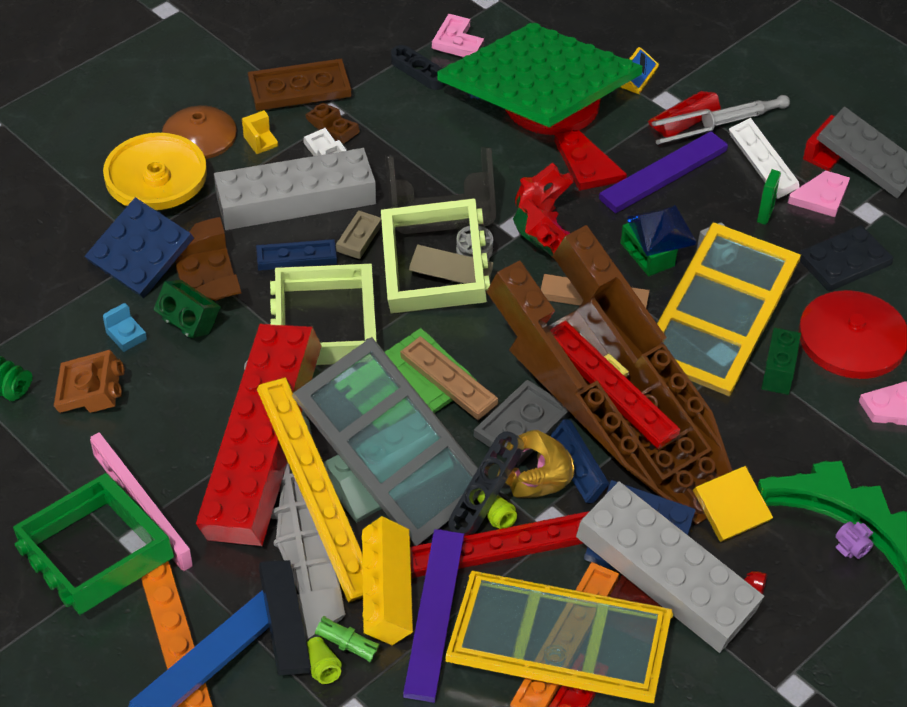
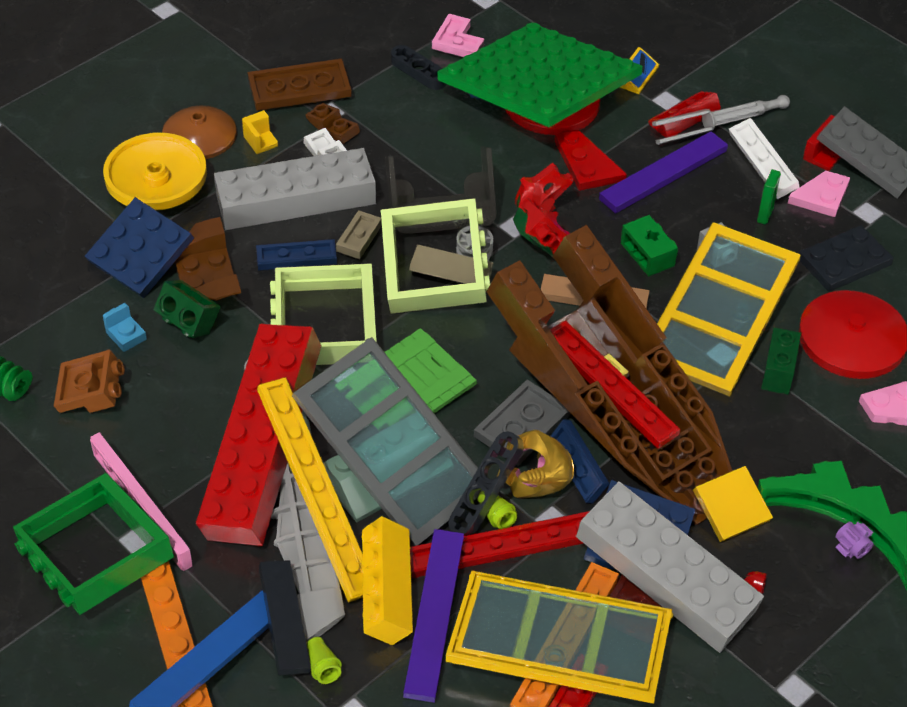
(346, 638): bright green pin -> none
(449, 378): medium nougat tile -> none
(661, 230): clear blue slope -> none

